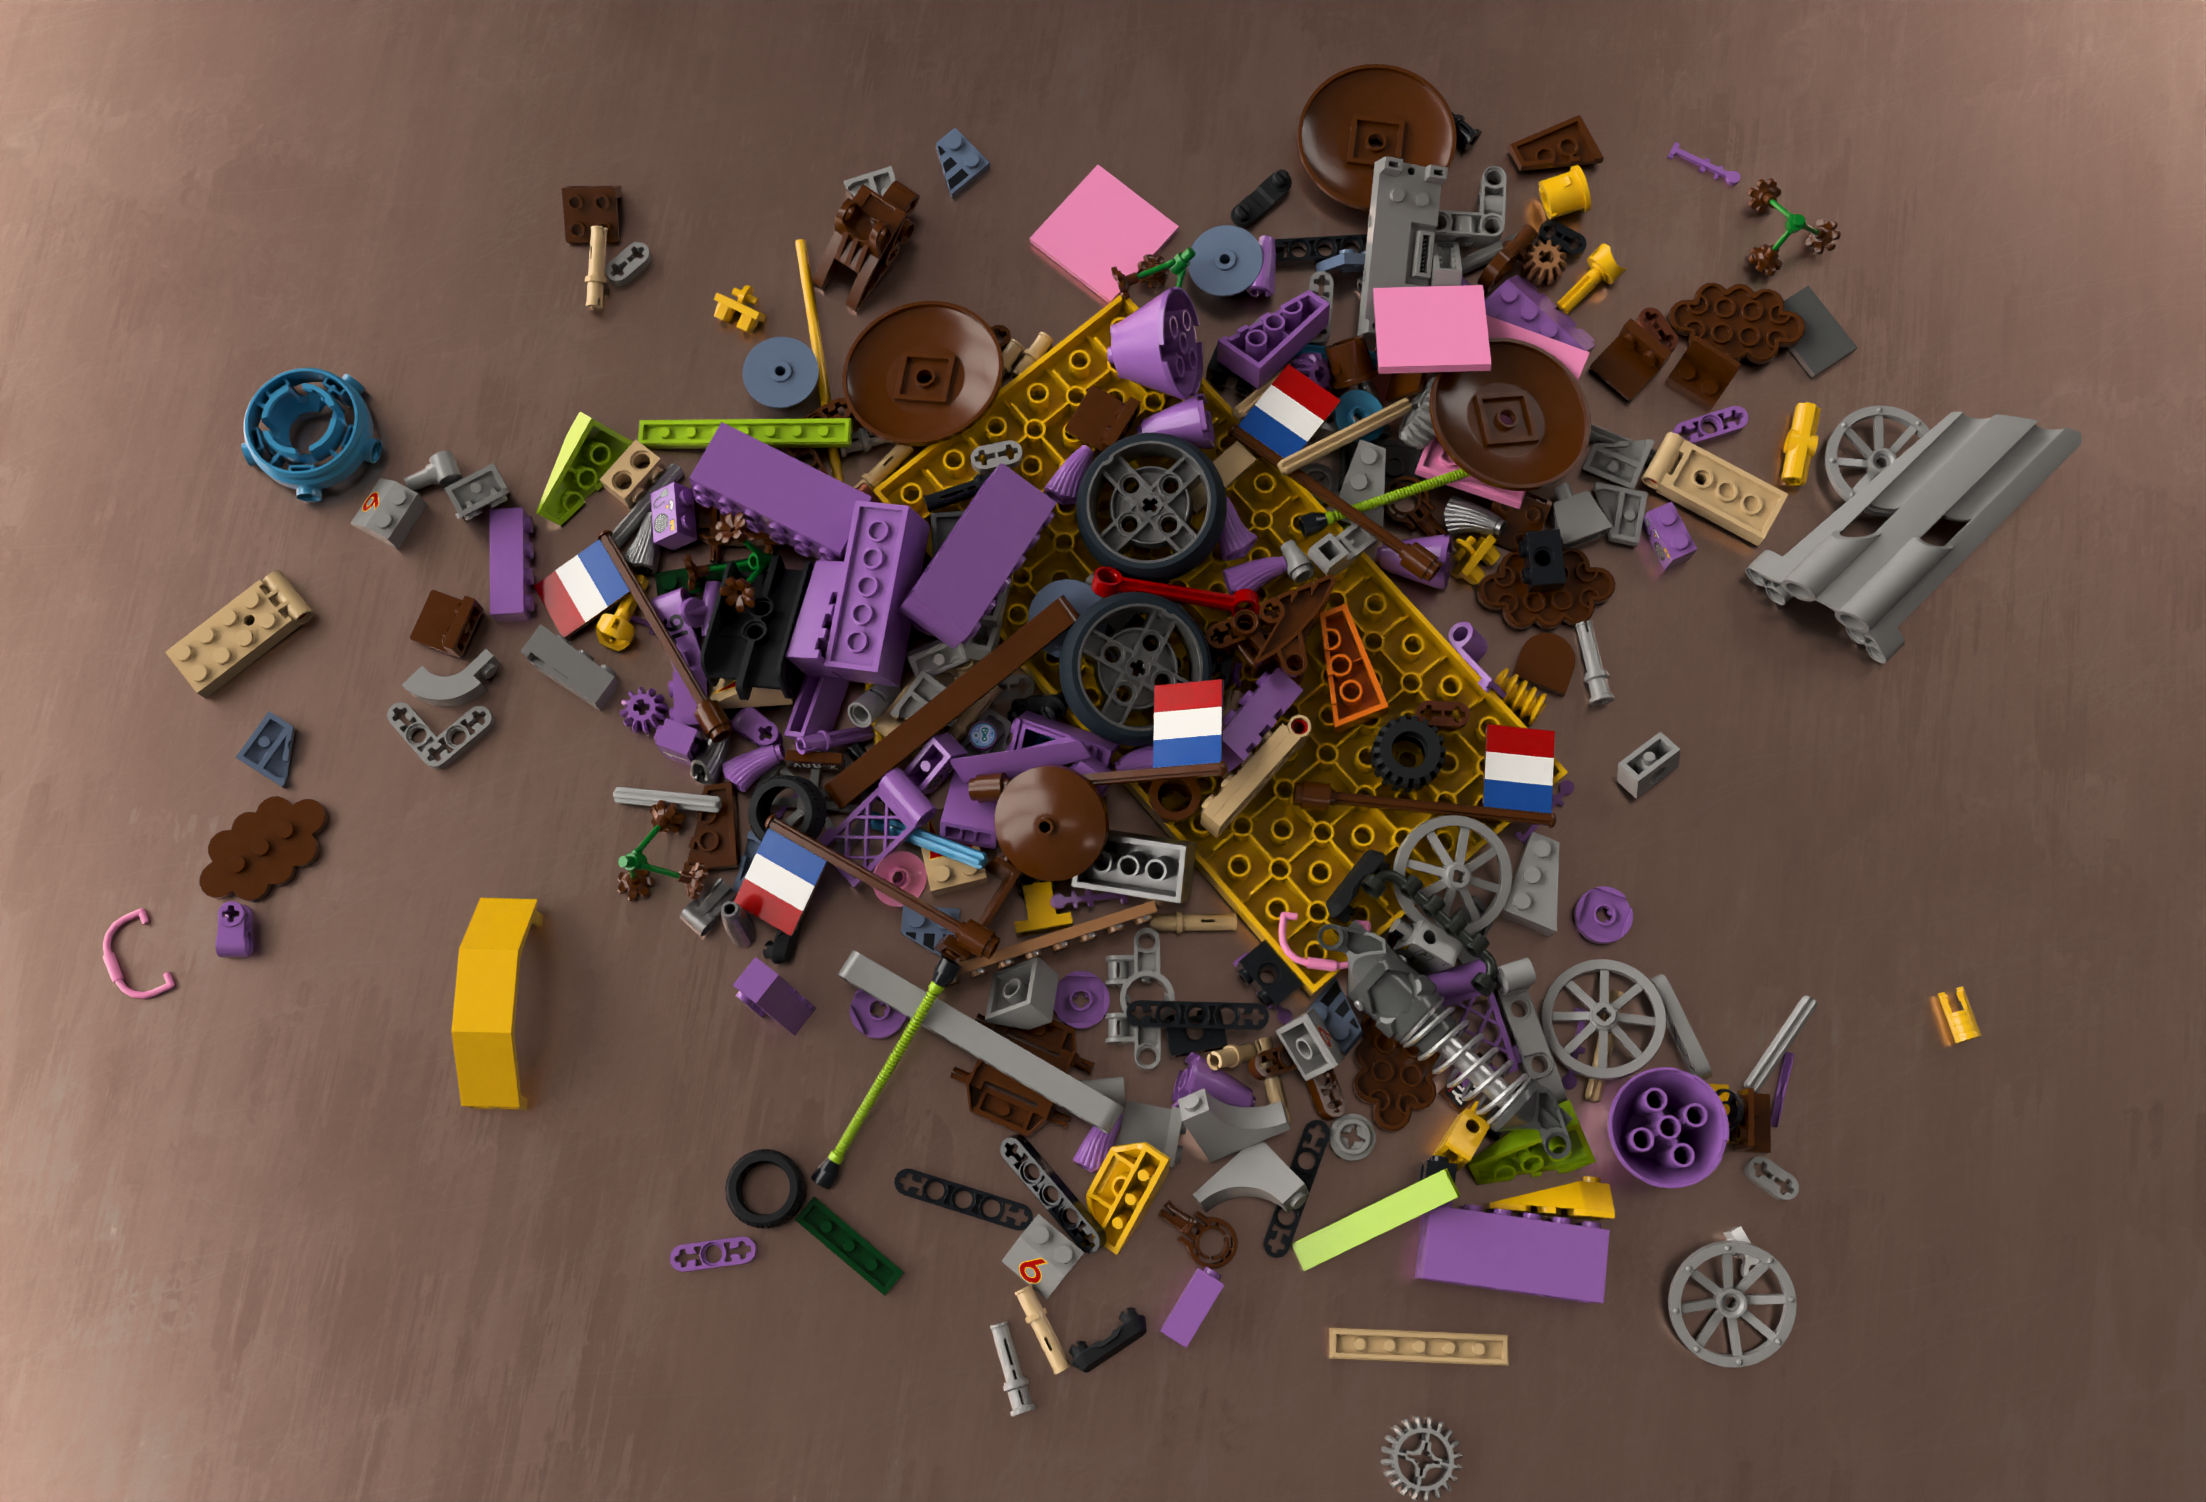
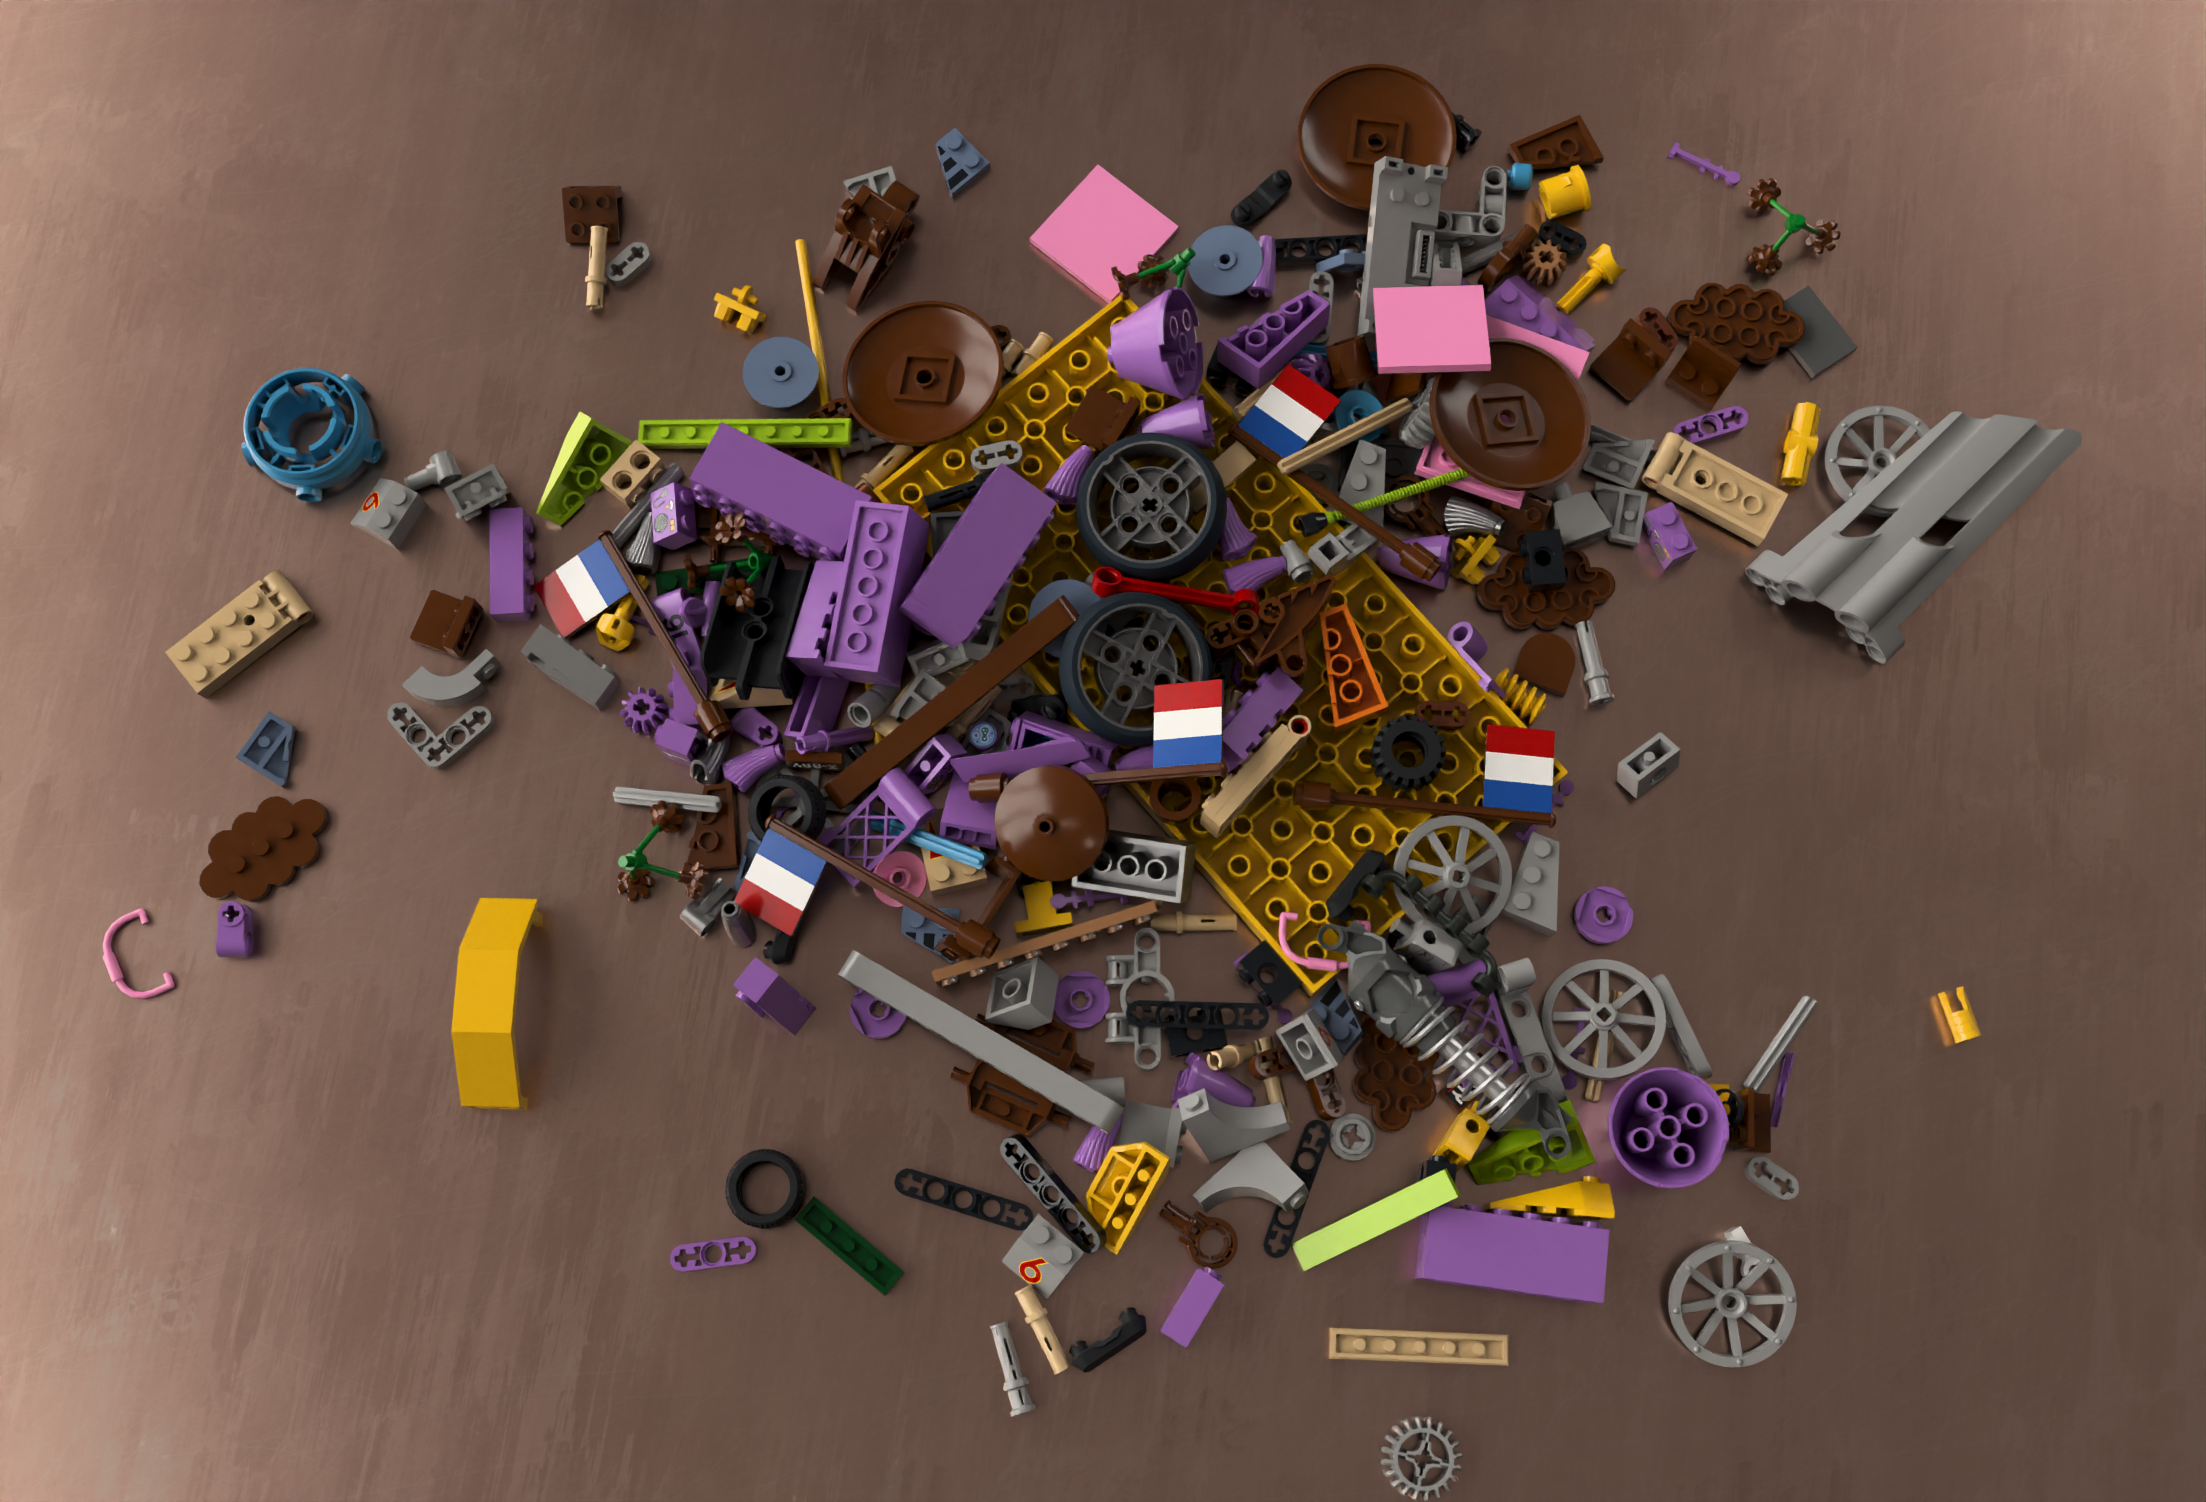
(829, 1169): lime hose -> none
(1520, 176): none -> dark azure piece

